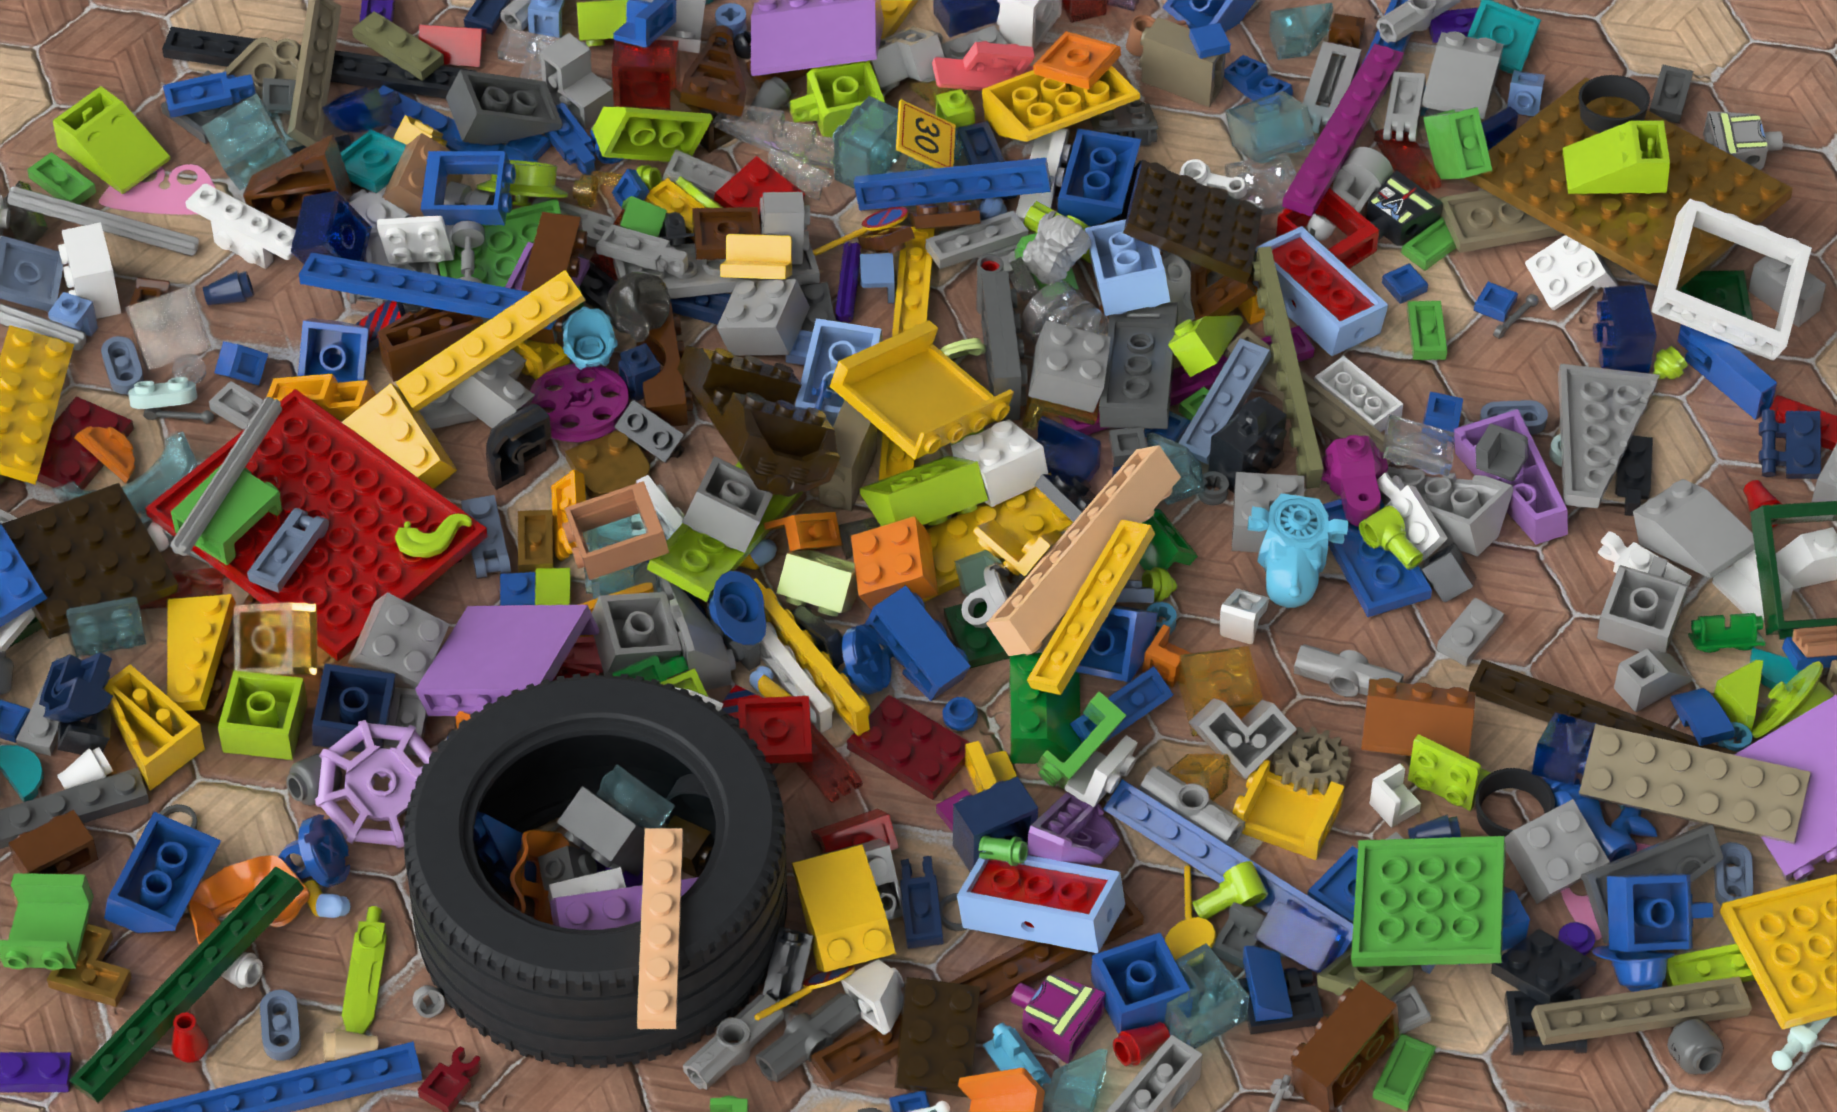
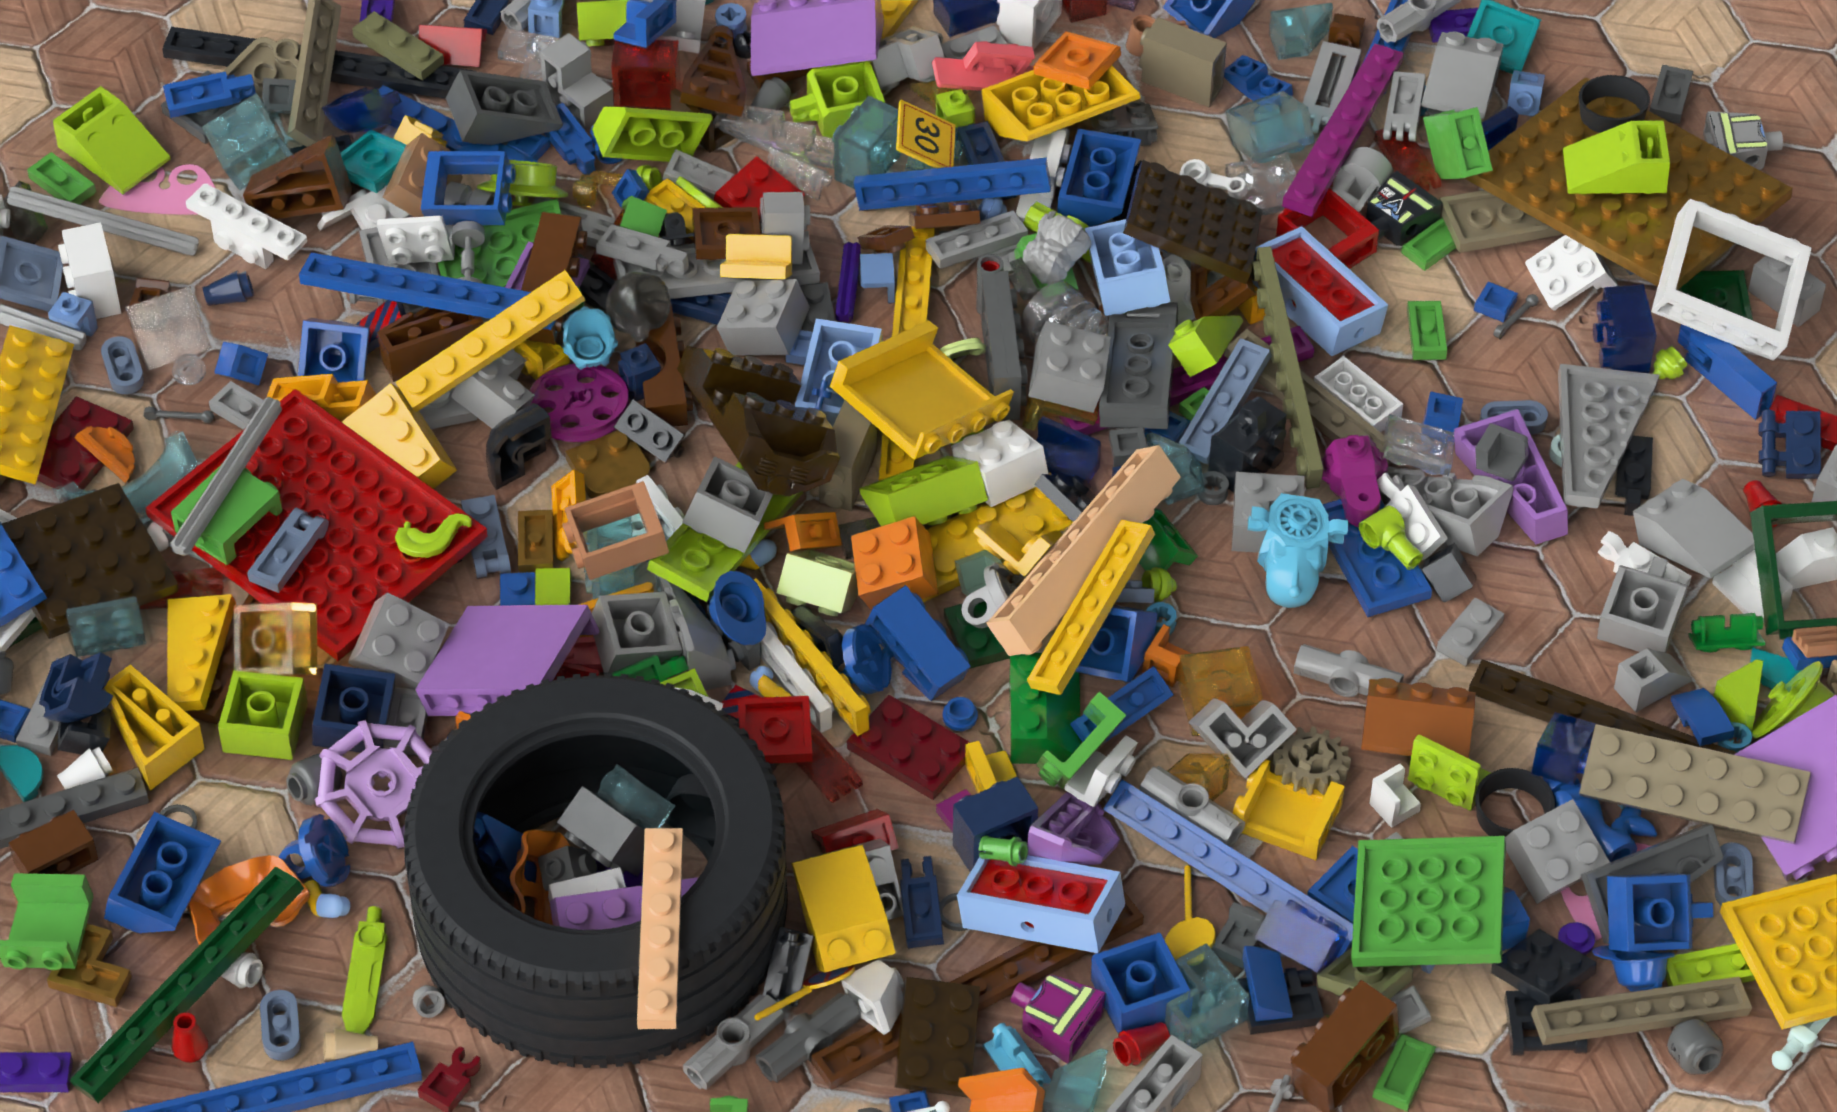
(171, 393): light aqua plate -> none
(330, 228): clear blue brick -> none
(696, 846): dark brown brick -> none
(876, 221): piece -> none
(1209, 40): blue tile -> none
(1240, 886): lime pin -> none
(1241, 615): white slope -> none
(1320, 227): light grey hinge -> none
(1404, 283): blue tile -> none
(1437, 828): dark blue cone -> none

